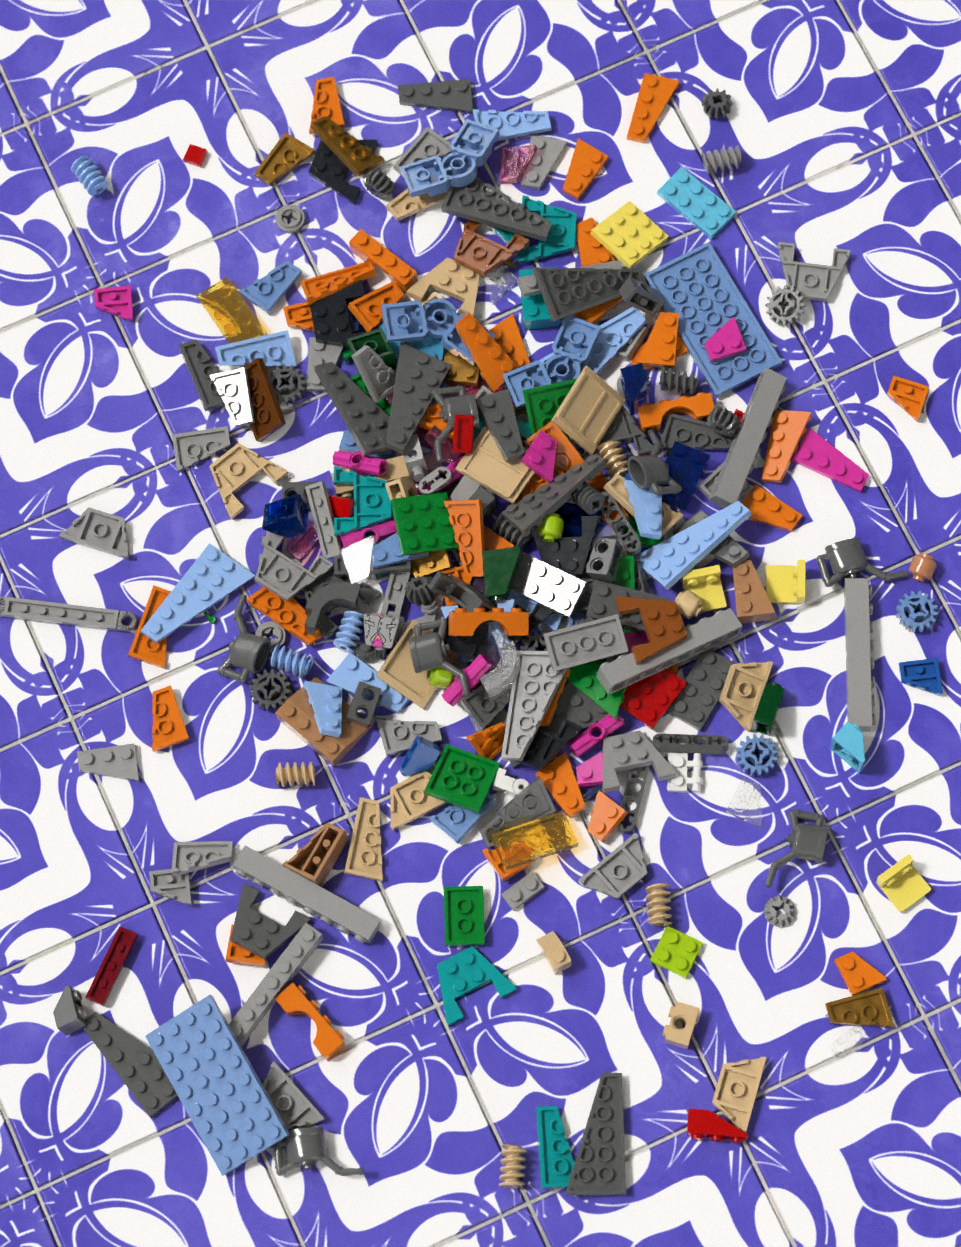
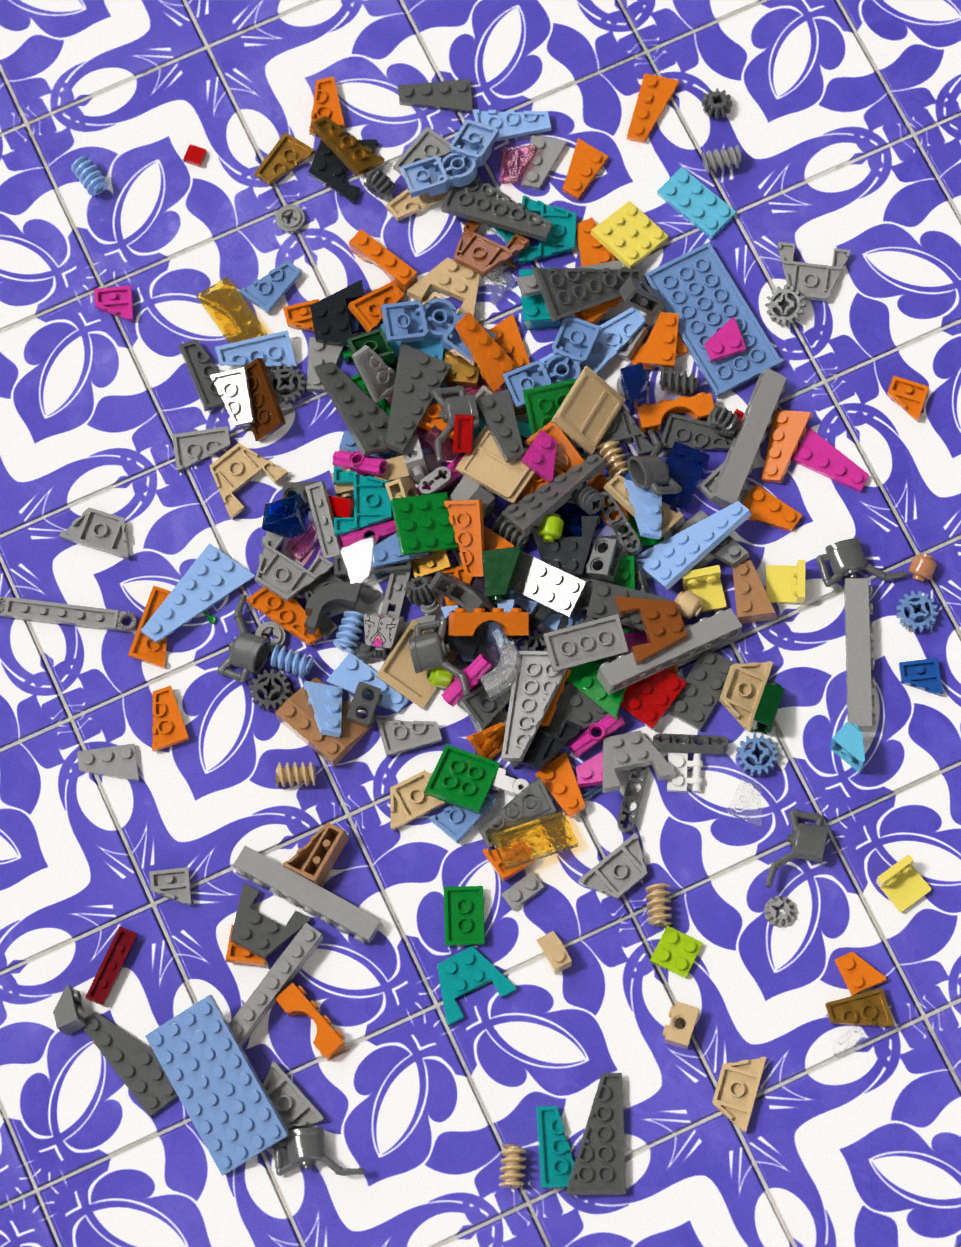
(199, 855): light grey wing -> none
(332, 282): orange wing -> none
(364, 851): tan wing -> none
(419, 757): blue slope -> none
(605, 817): orange wing -> none
(709, 1125): red slope -> none

